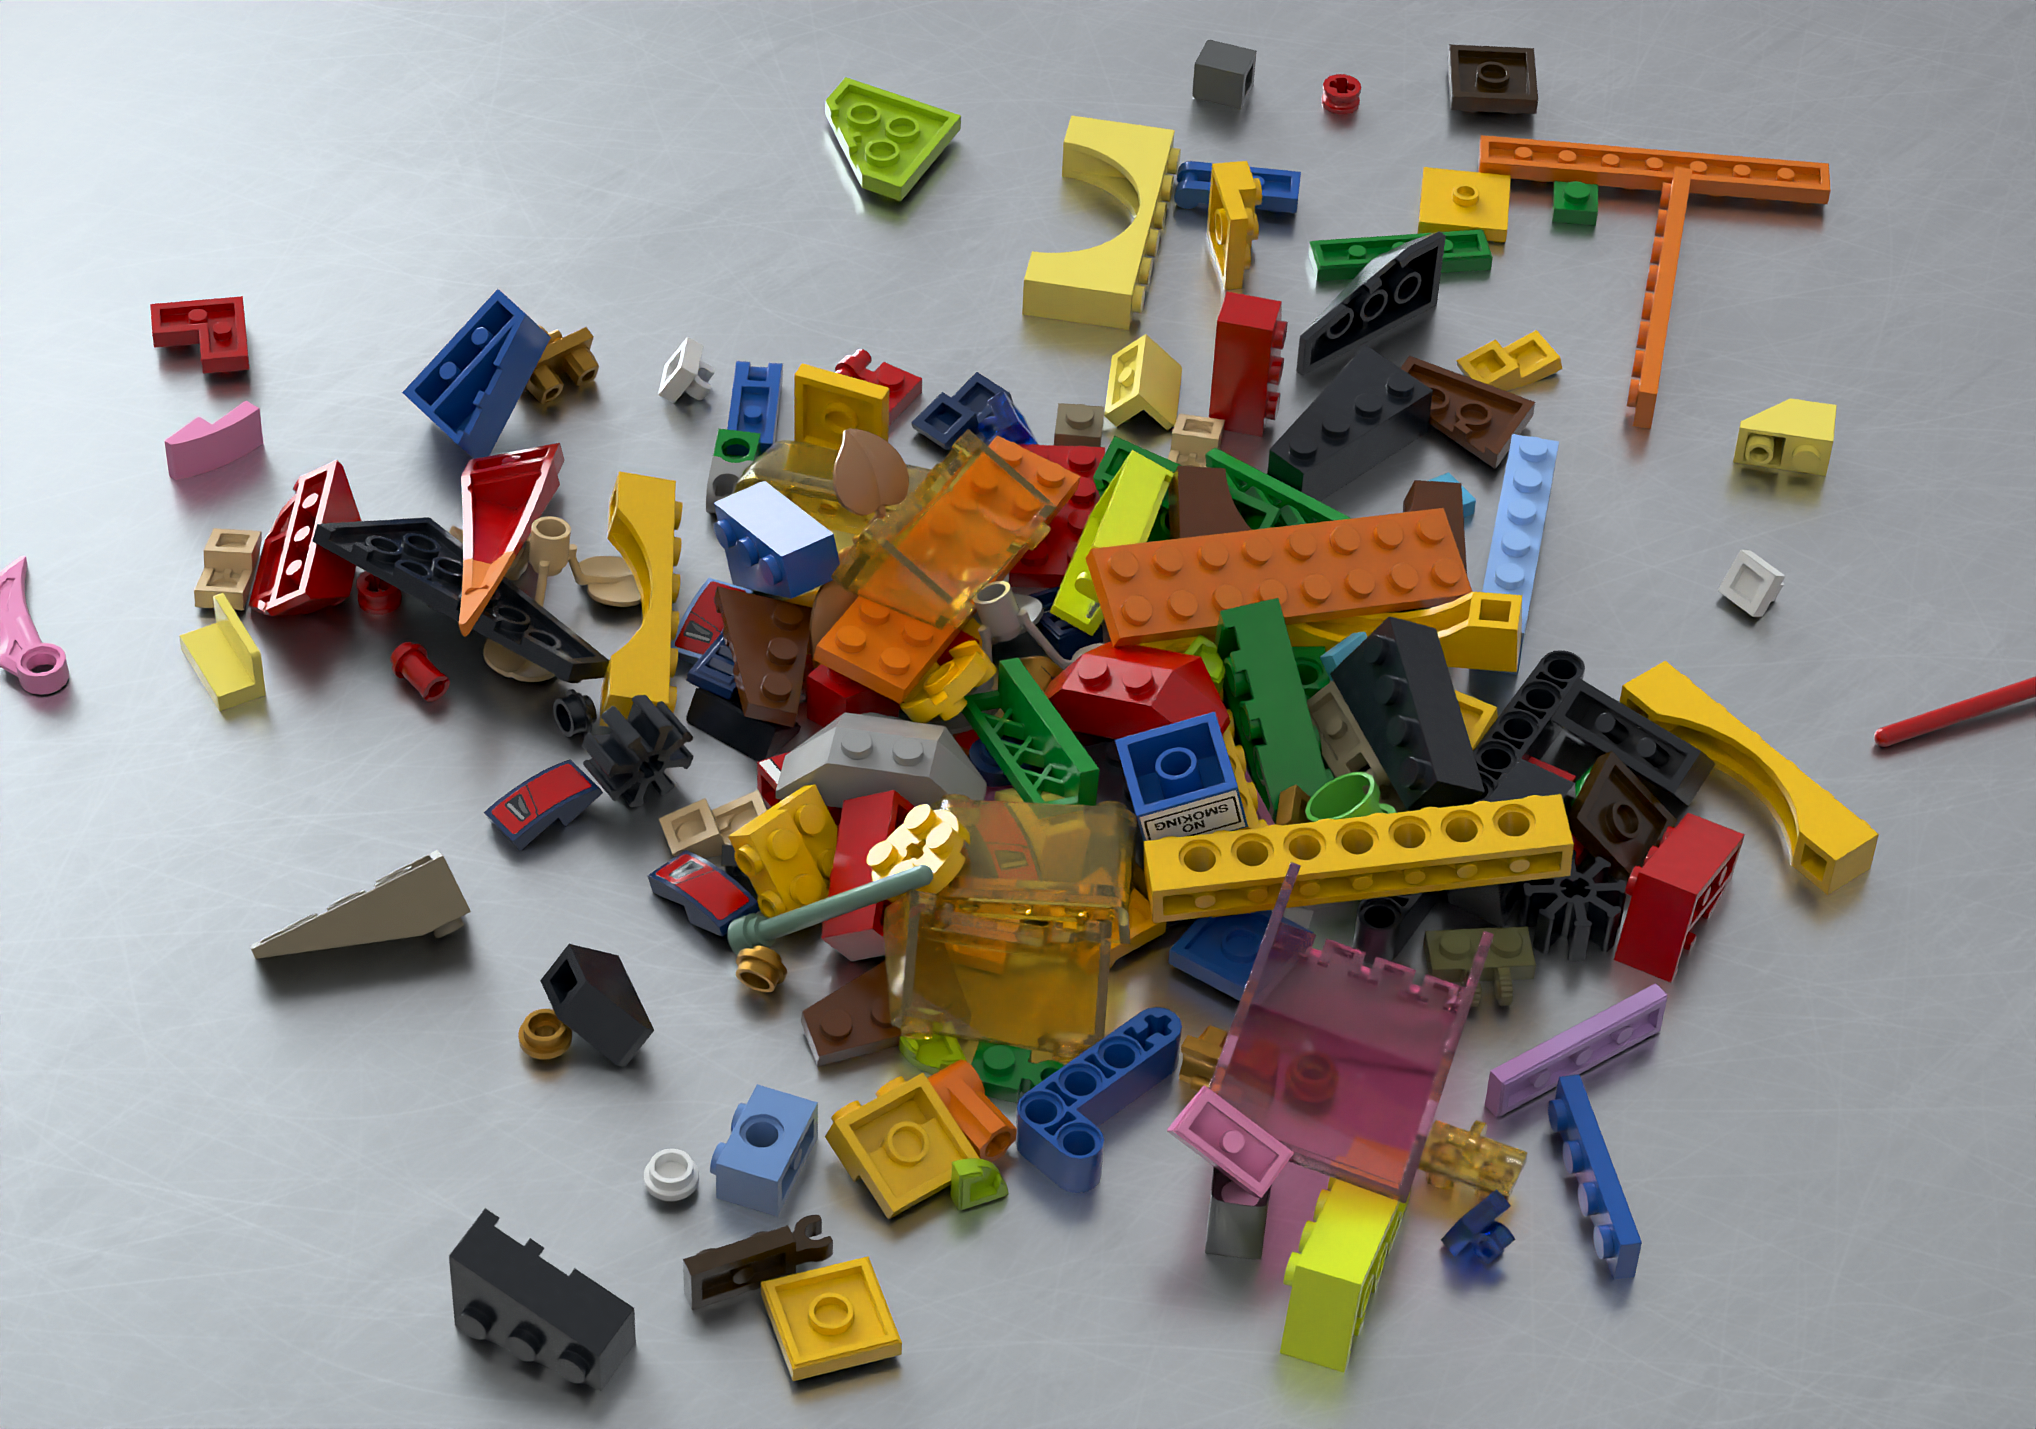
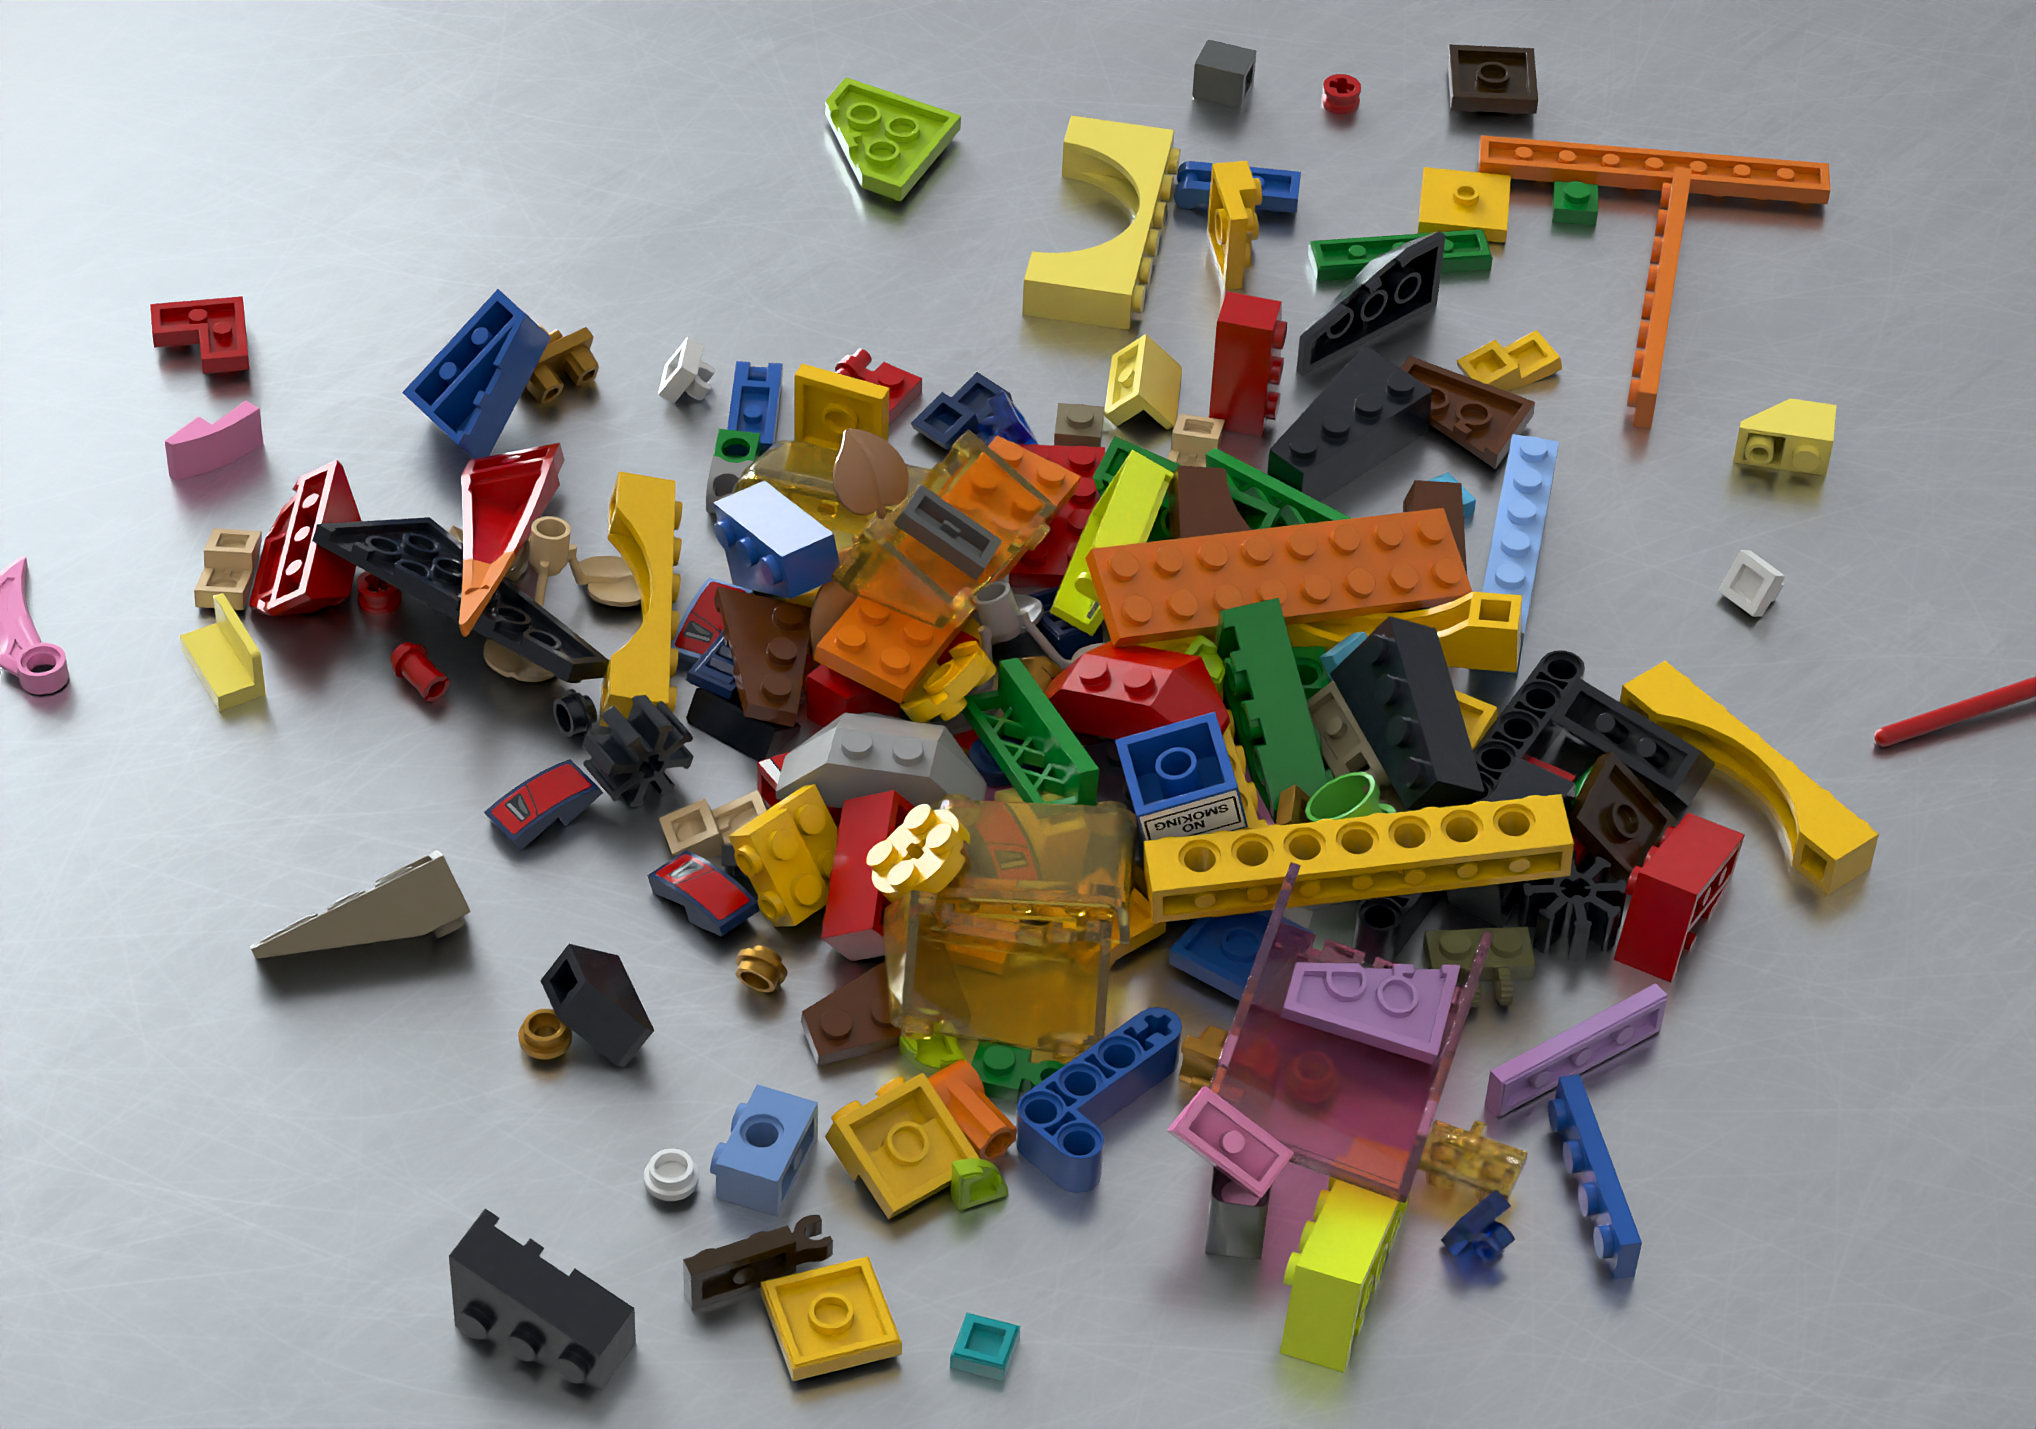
(762, 931): sand green piece -> none
(948, 532): none -> dark grey tile
(985, 1347): none -> teal tile
(1380, 1007): none -> lavender wing

